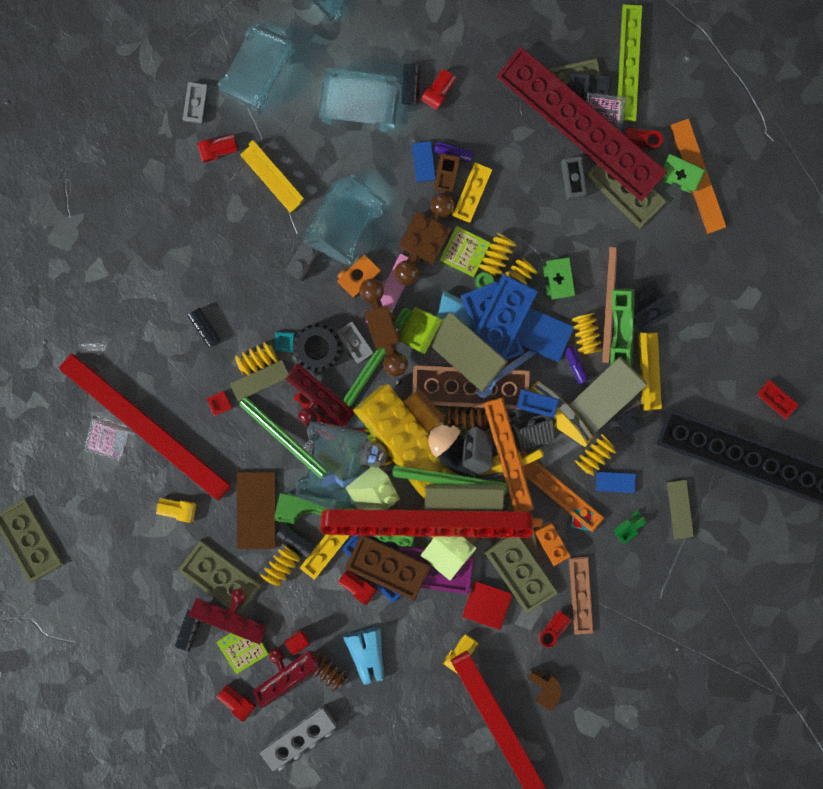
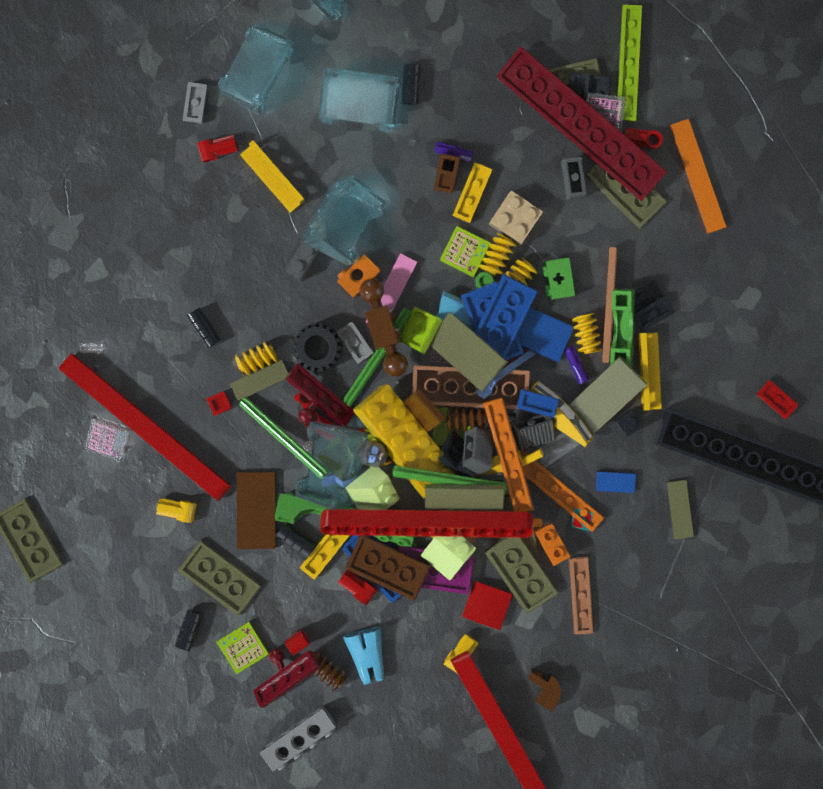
(228, 619): dark red plate -> none
(240, 705): red piece -> none
(281, 566): yellow piece -> none
(284, 341): teal tile -> none
(423, 161): blue tile -> none
(424, 239): reddish brown brick -> none
(436, 92): red piece -> none
(441, 438): light nougat brick -> none
(515, 218): none -> tan brick
(555, 628): red piece -> none
(596, 455): yellow piece -> none
(628, 529): green plate -> none
(694, 173): bright green brick -> none

